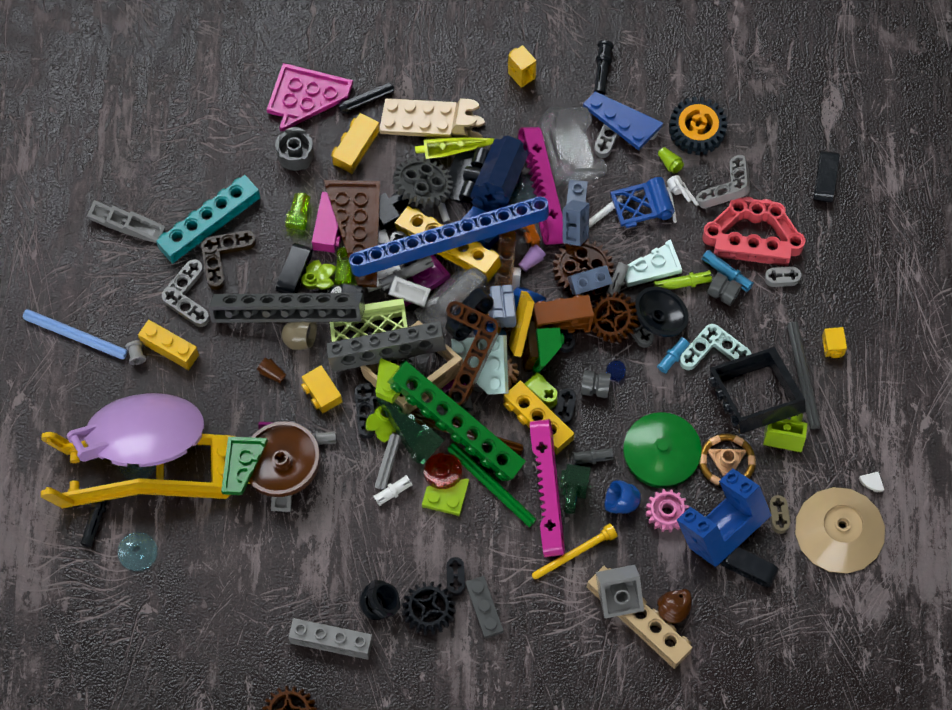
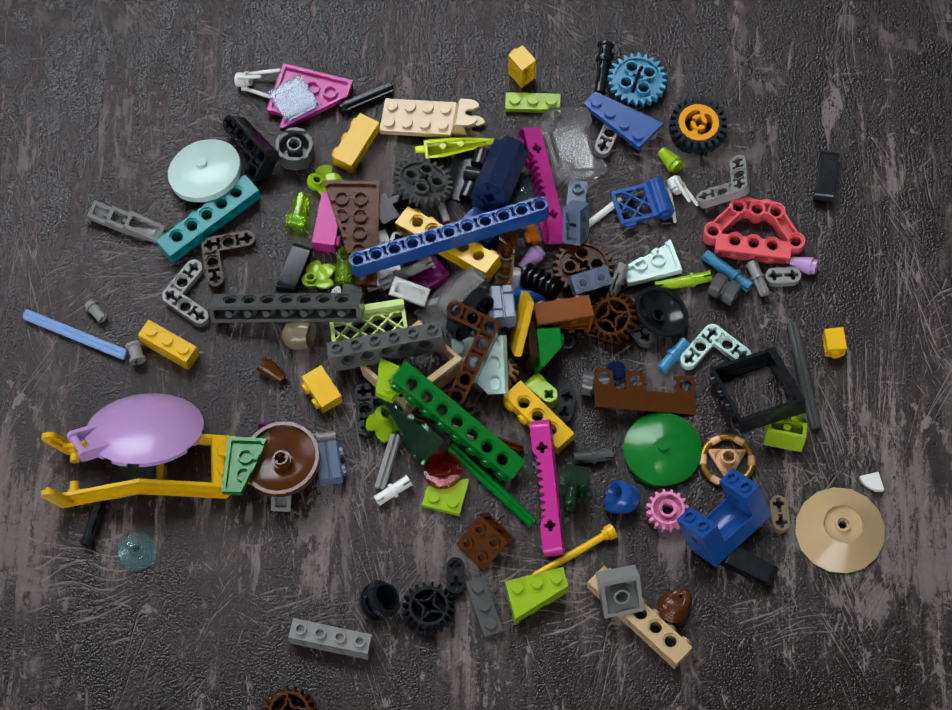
(93, 307): none -> light grey pin
(204, 170): none -> light aqua dish
(245, 80): none -> white plant
(262, 153): none -> black beam
(293, 98): none -> clear light blue tile
(322, 173): none -> lime plate
(330, 466): none -> sand blue brick
(485, 540): none -> reddish brown bracket
(531, 102): none -> lime plate
(534, 591): none -> lime wedge
(540, 282): none -> black piece
(621, 75): none -> dark azure gear
(638, 399): none -> reddish brown piece
(758, 277): none -> light grey axle
(805, 264): none -> lavender cone

